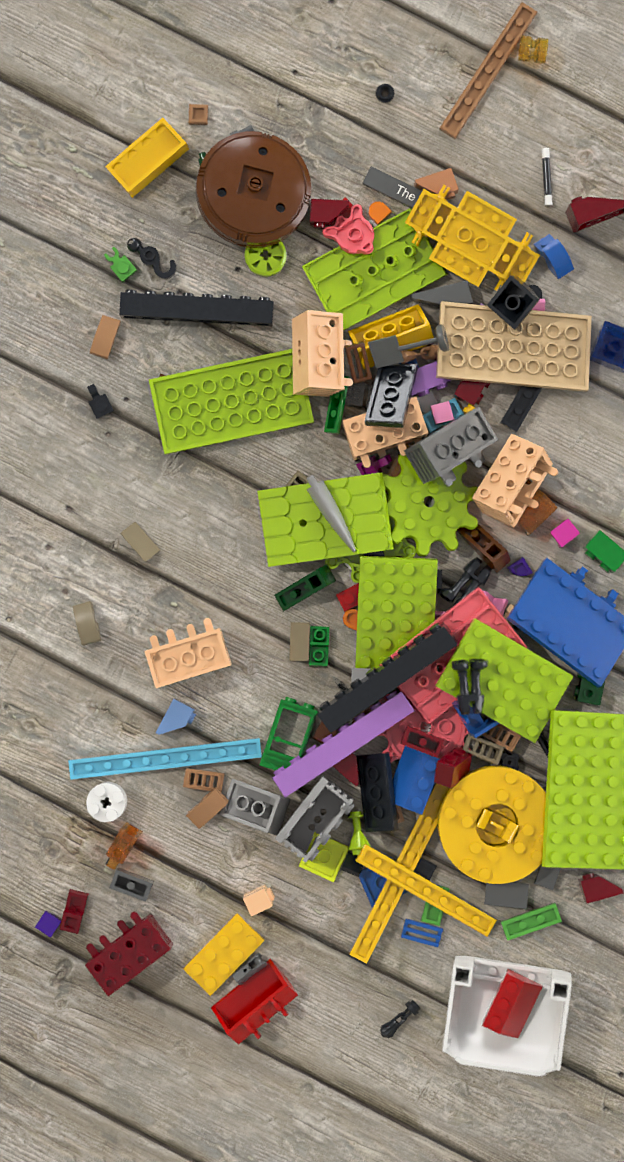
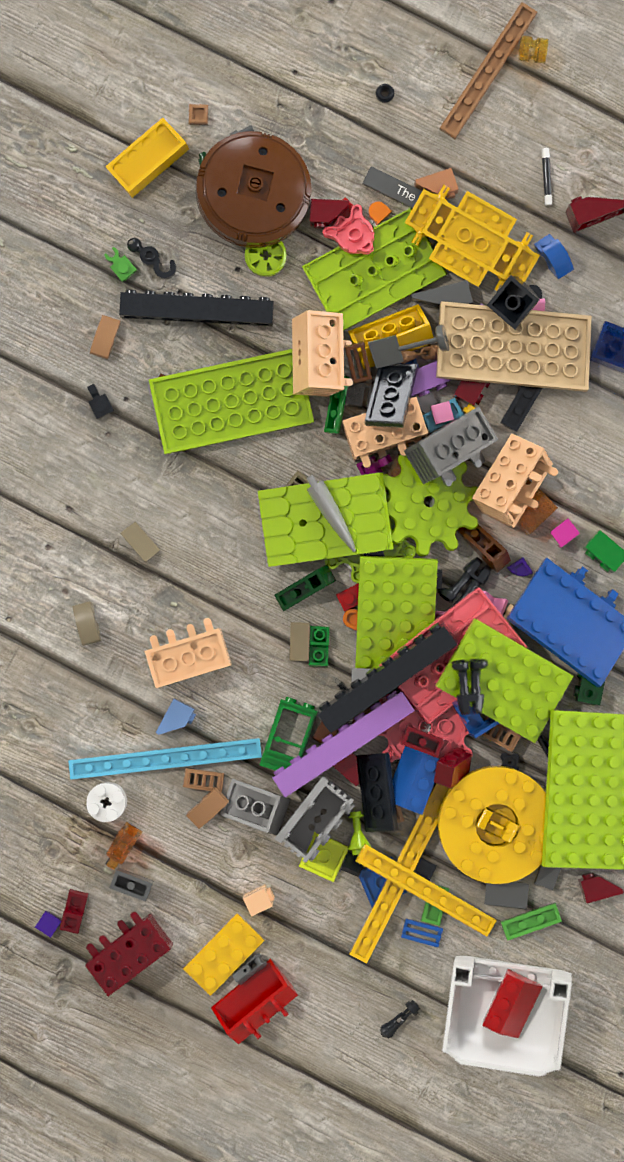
(499, 750): dark tan slope -> none

